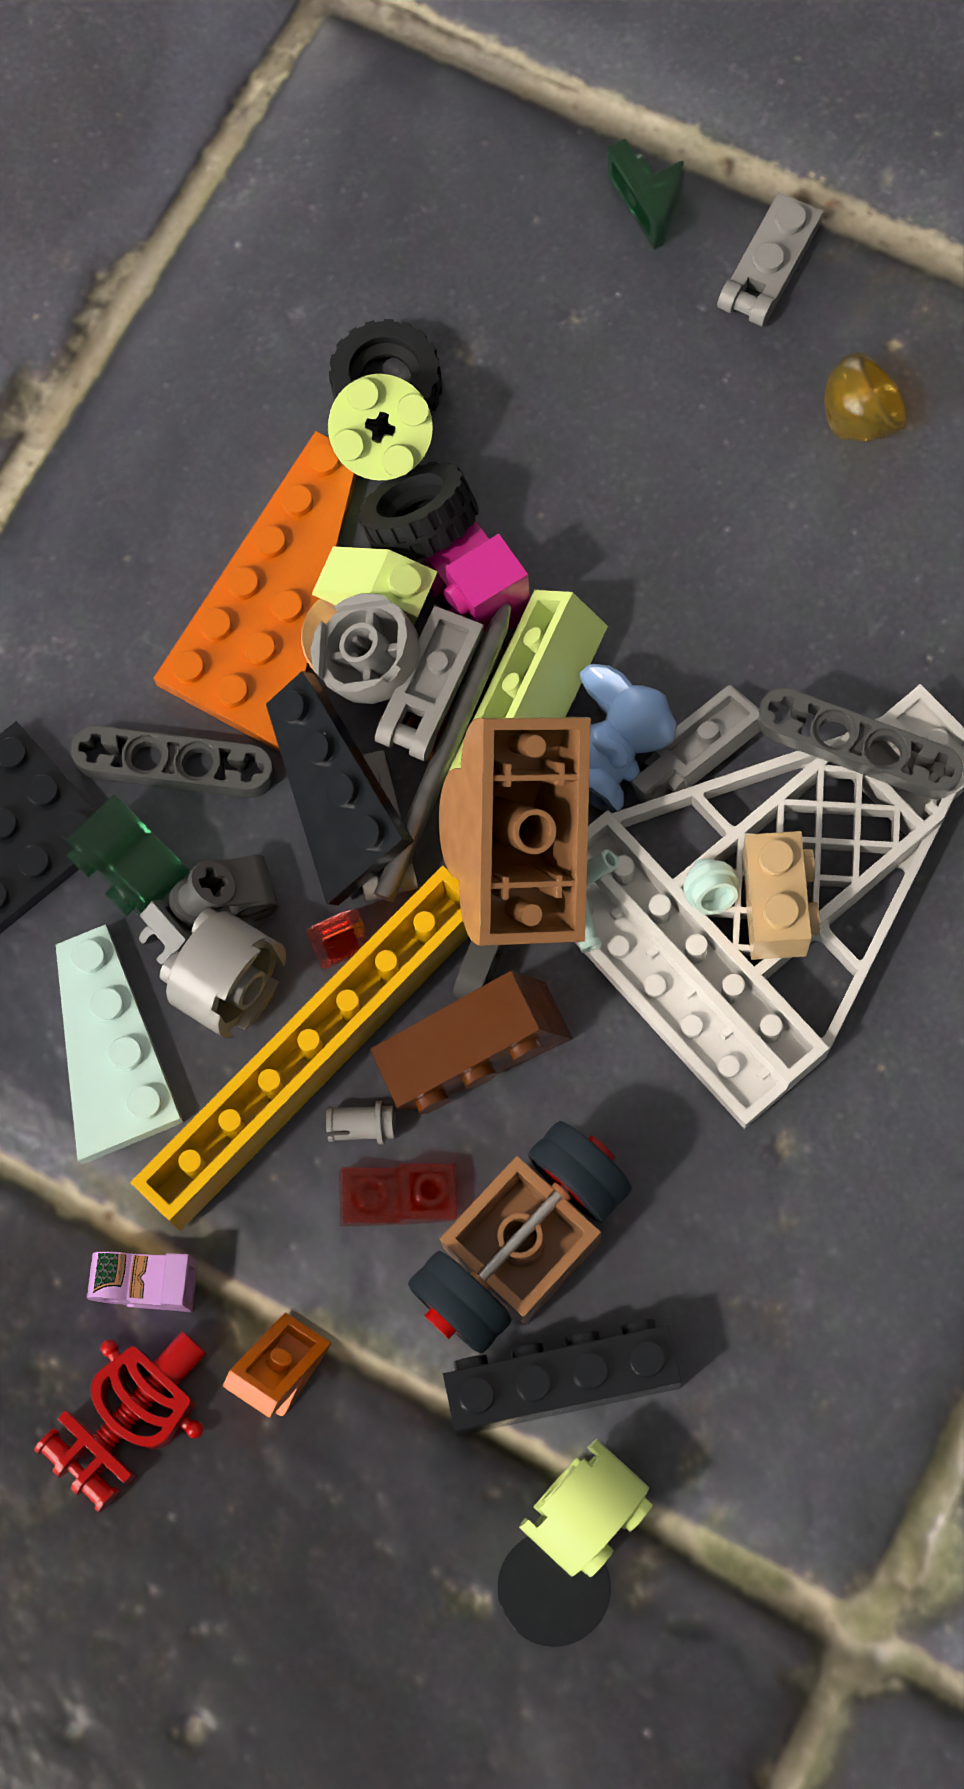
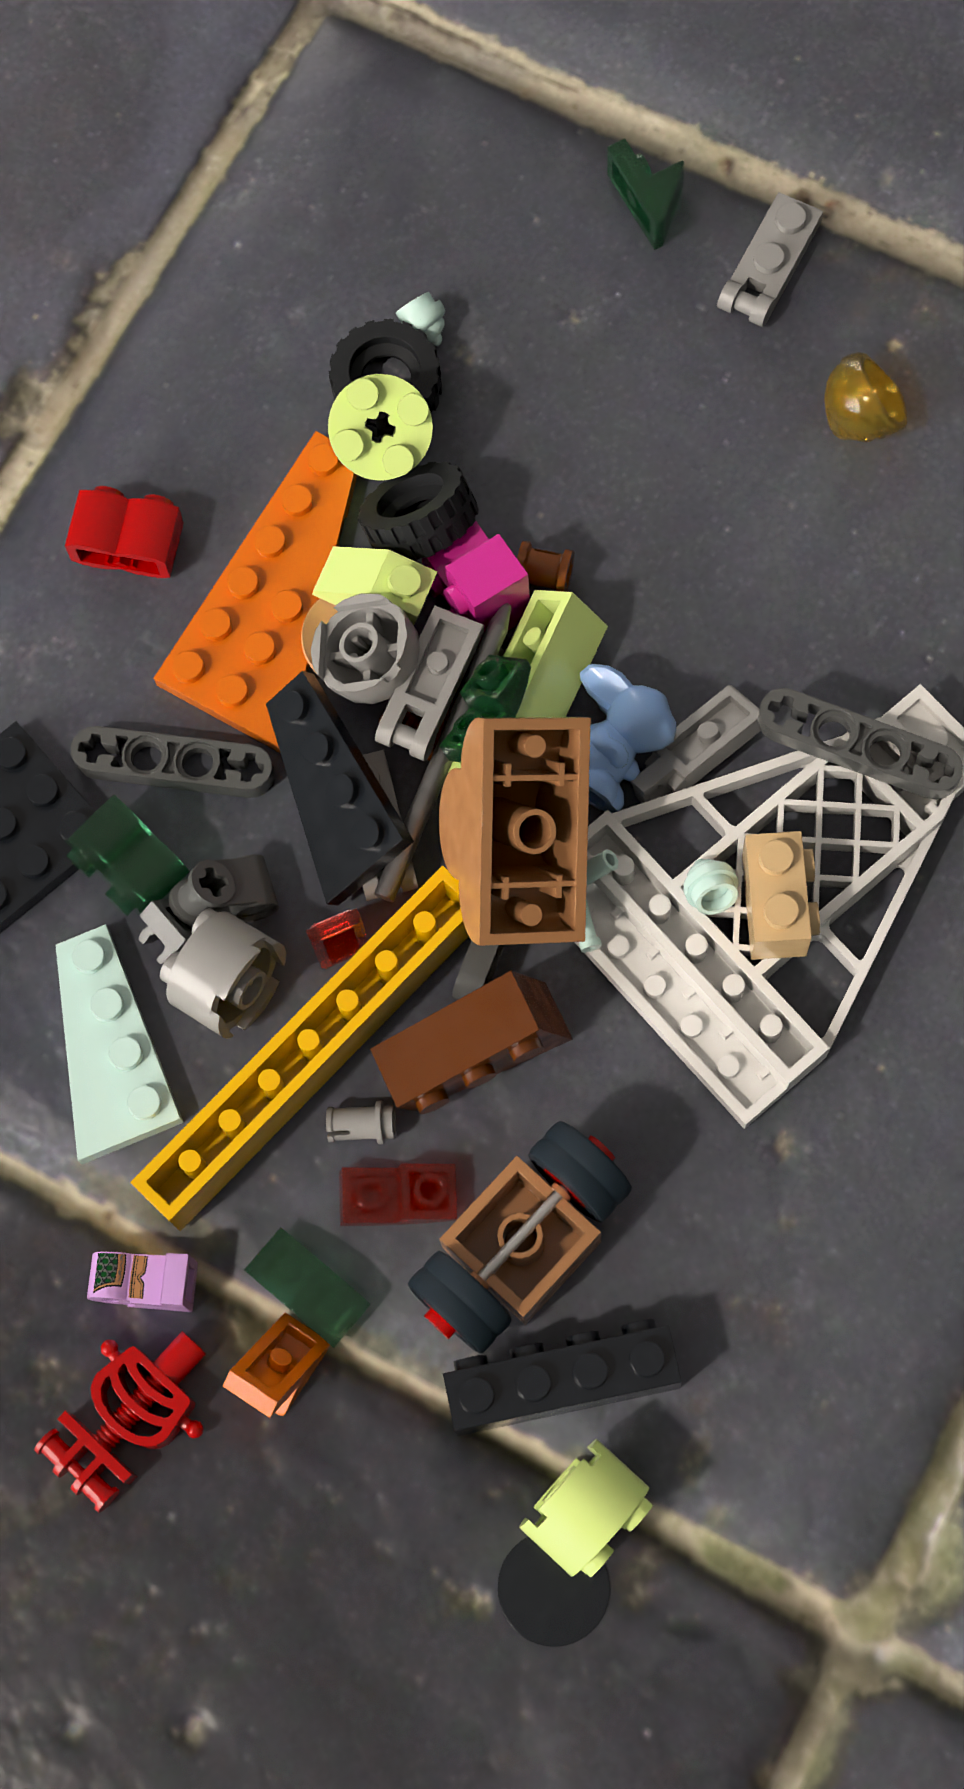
(124, 532): none -> red brick
(307, 1287): none -> clear green slope
(425, 315): none -> light aqua plate
(490, 693): none -> clear green slope
(547, 567): none -> dark orange bush

